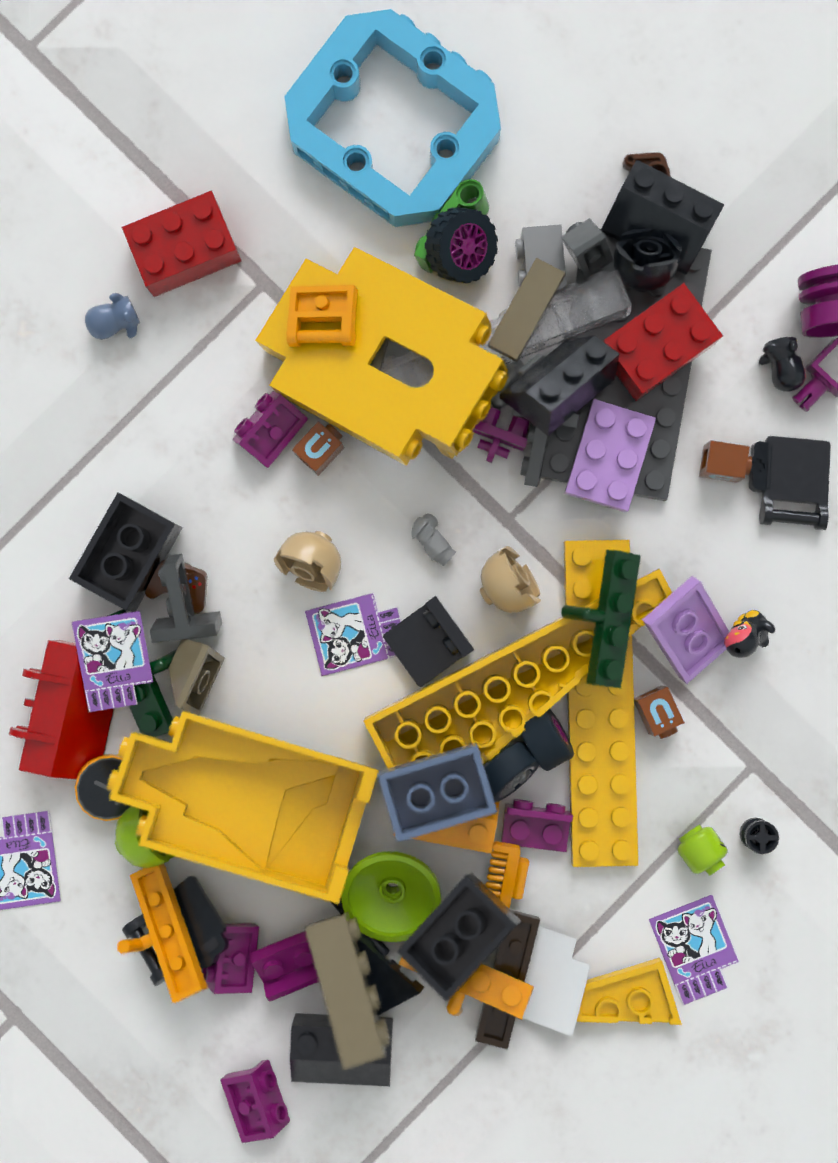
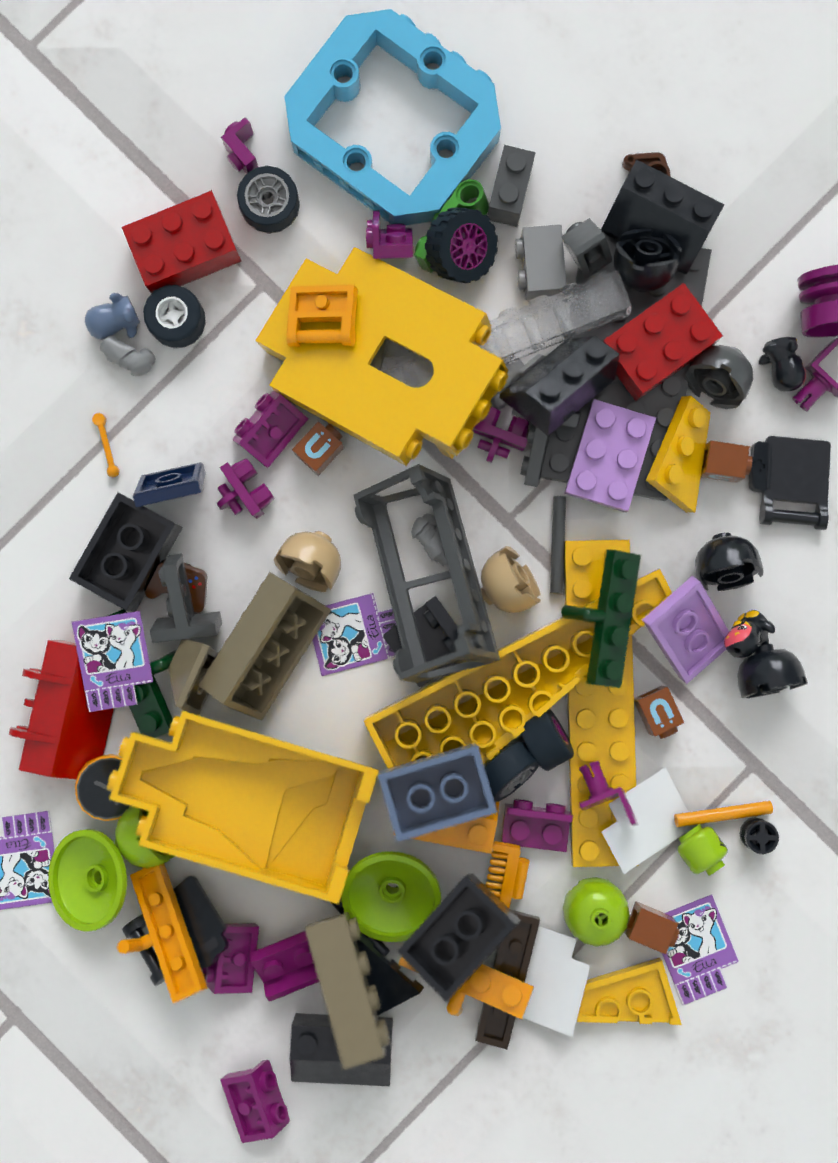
(87, 880): none -> lime dish
(100, 420): none -> light orange hinge
(127, 356): none -> light grey arm
(167, 306): none -> black wheel
(169, 484): none -> dark blue tile
(233, 140): none -> magenta bracket
(237, 476): none -> magenta hips
(260, 185): none -> wheel
(264, 647): none -> dark tan brick
(390, 242): none -> magenta bracket
(474, 637): none -> dark grey windscreen
(510, 185): none -> dark grey brick
(526, 309): dark tan tile -> none
(558, 539): none -> dark grey piece
(586, 902): none -> lime cylinder
(601, 792): none -> magenta bracket
(652, 928): none -> dark orange brick
(654, 807): none -> white sticker
(681, 455): none -> yellow wing
(722, 375): none -> dark grey cylinder
(723, 813): none -> light orange piece
(727, 562): none -> black cylinder
(769, 672): none -> black cylinder

